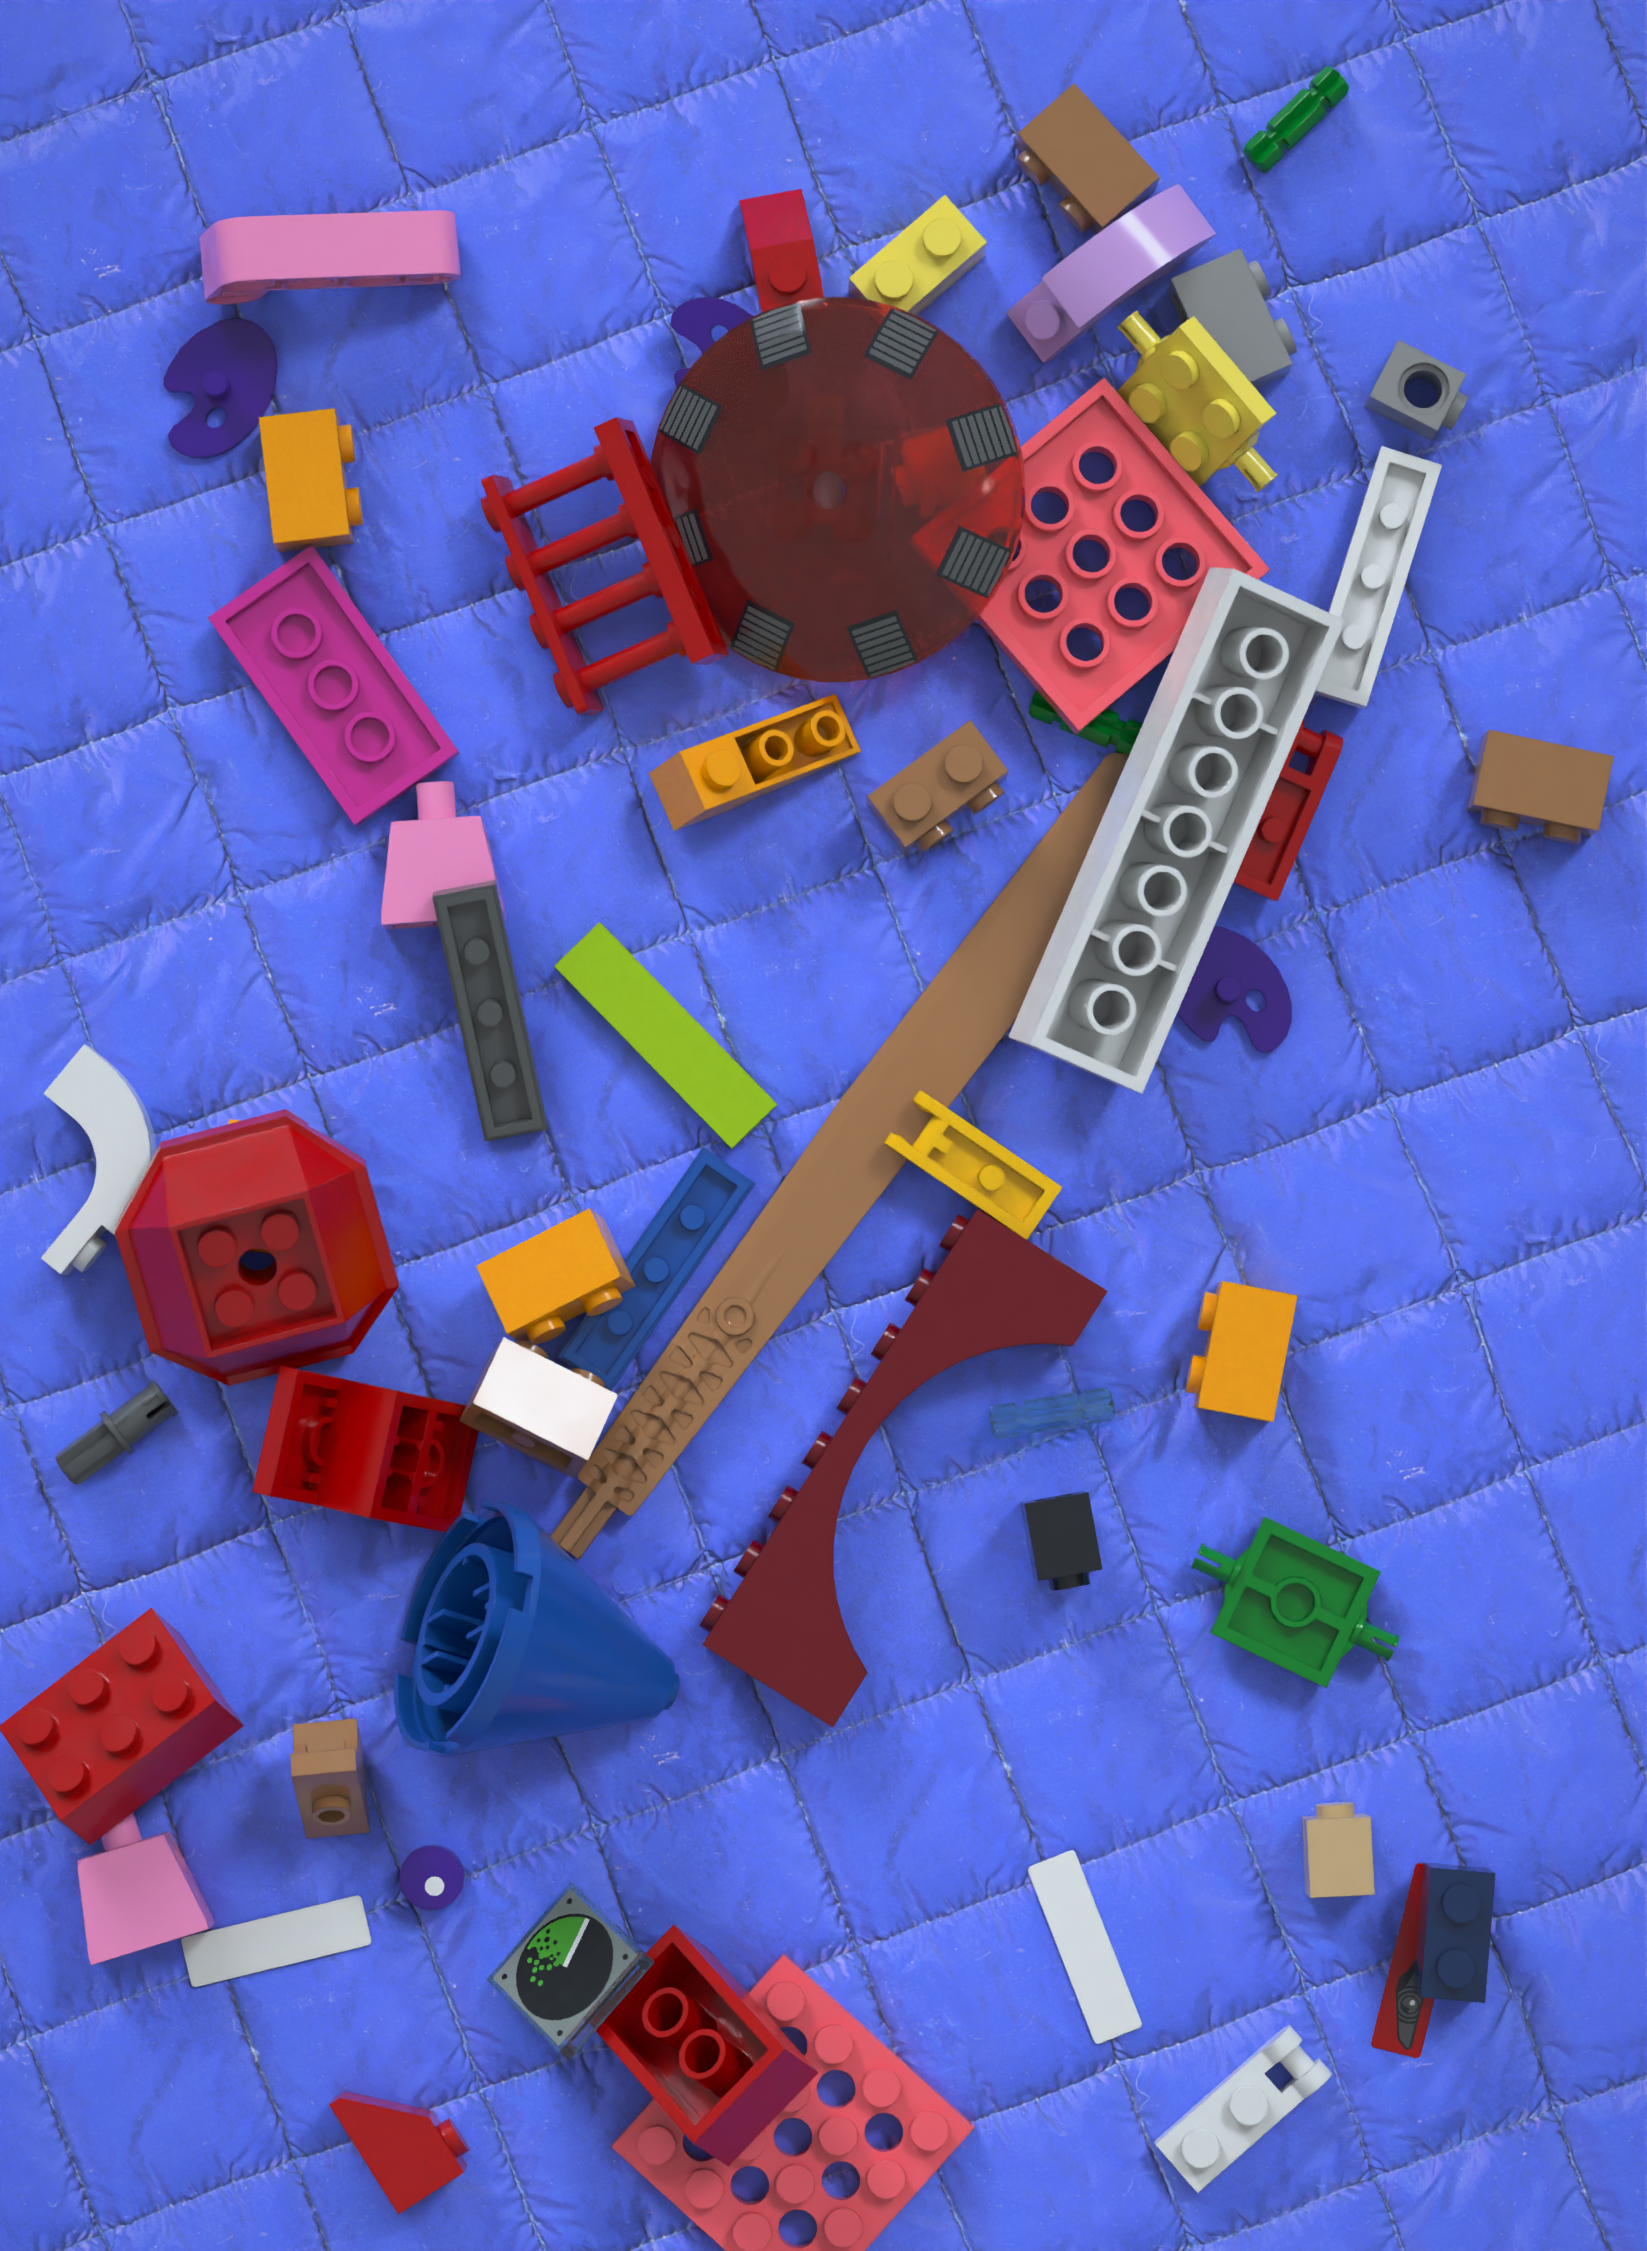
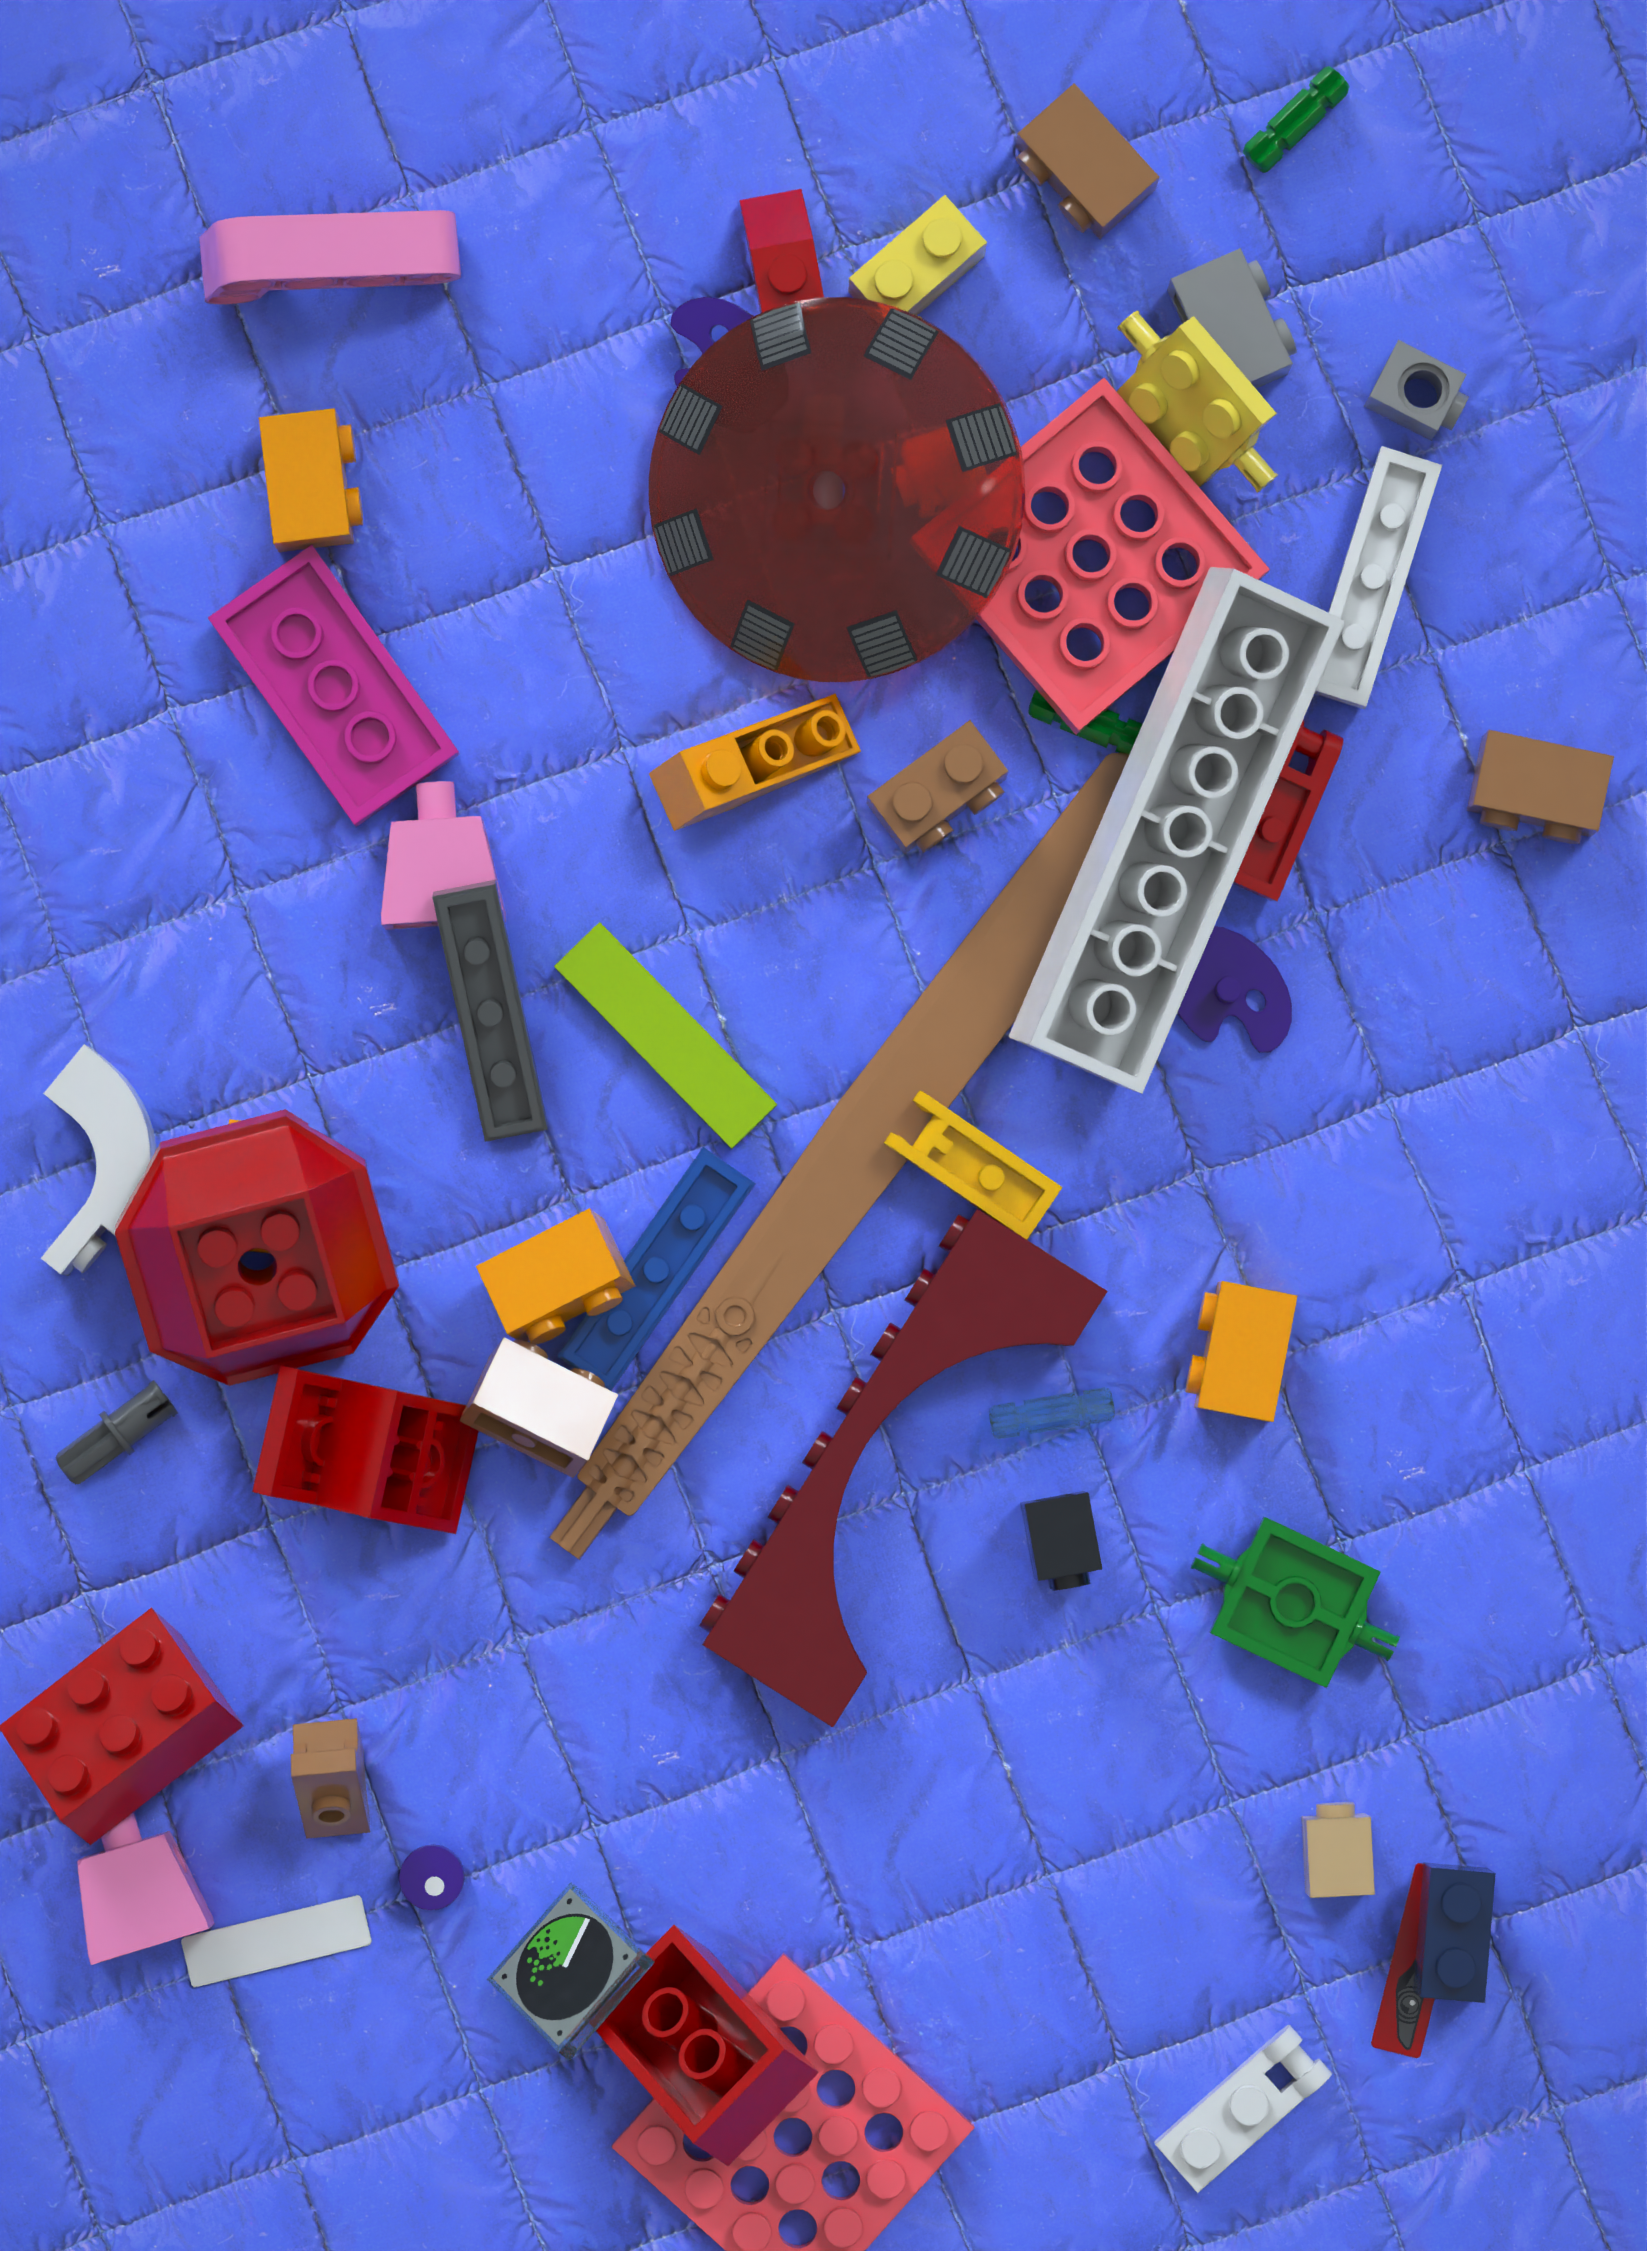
(225, 368): dark purple piece -> none
(402, 2146): red slope -> none
(519, 1644): blue cone -> none
(665, 574): red fence -> none
(1084, 1947): white sticker -> none
(1110, 270): lavender arch -> none

